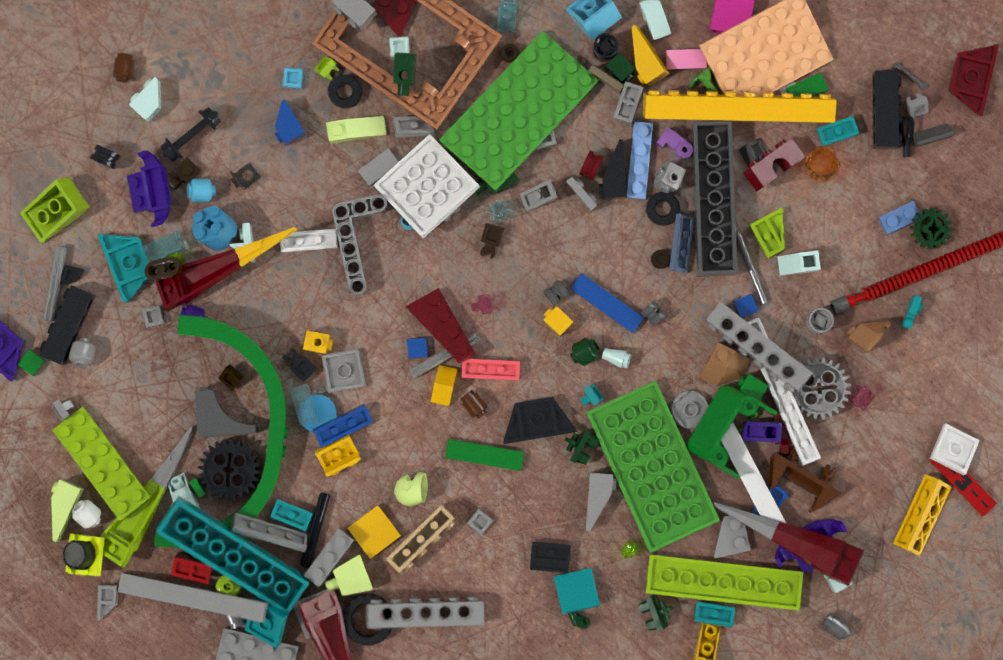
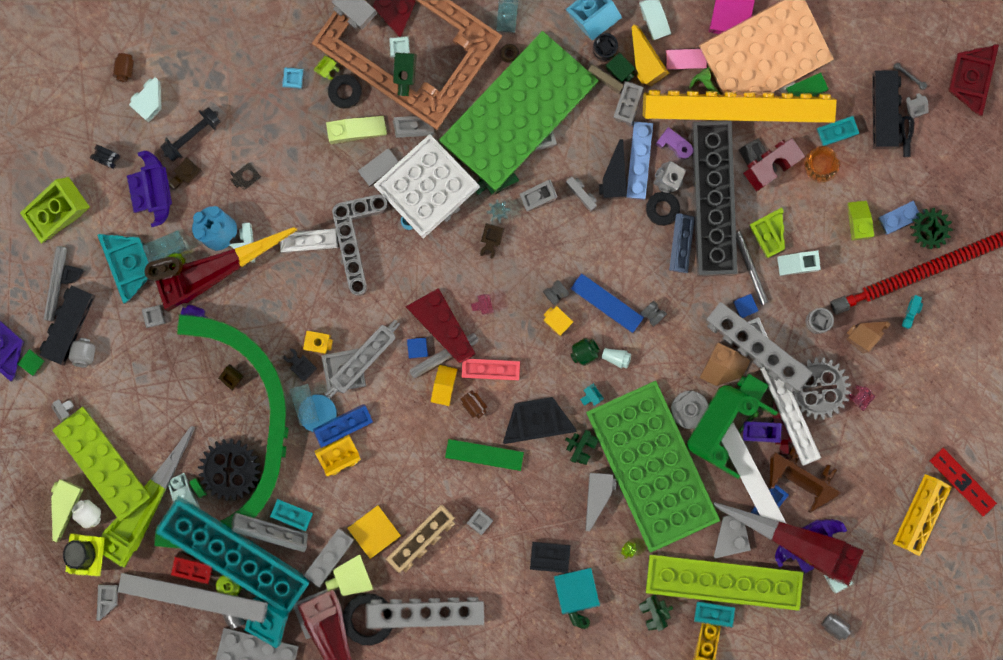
(200, 190): medium azure head -> none
(213, 419): dark grey arch -> none
(287, 125): blue slope -> none
(315, 529): black axle -> none
(362, 359): none -> light grey plate
(411, 492): yellowish green helmet -> none
(591, 165): dark red wheel -> none
(660, 259): dark brown plate -> none
(860, 220): none -> lime slope
(932, 135): dark grey slope -> none
(954, 449): white tile -> none

